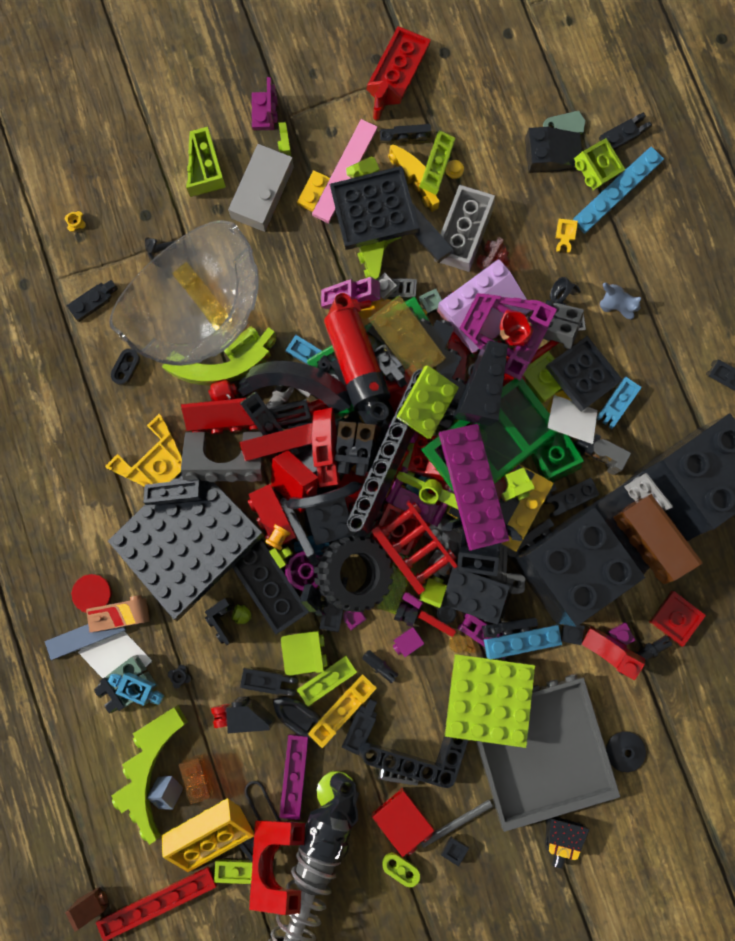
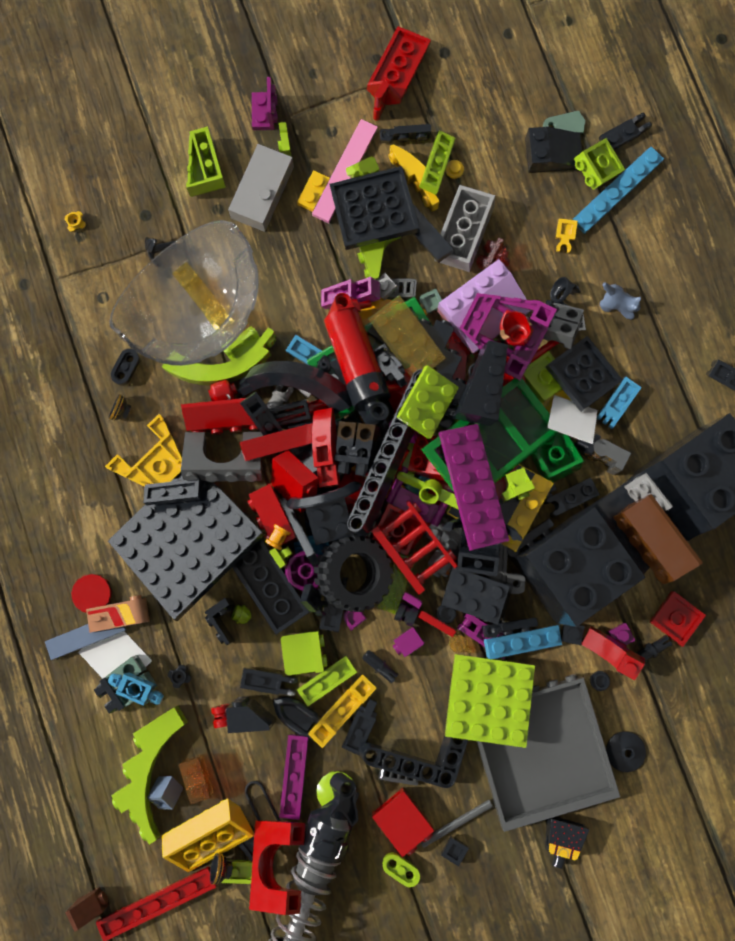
(92, 300): black hinge -> none
(120, 408): none -> black piece
(220, 869): none -> black piece
(433, 591): lime slope -> none
(600, 680): none -> black plate

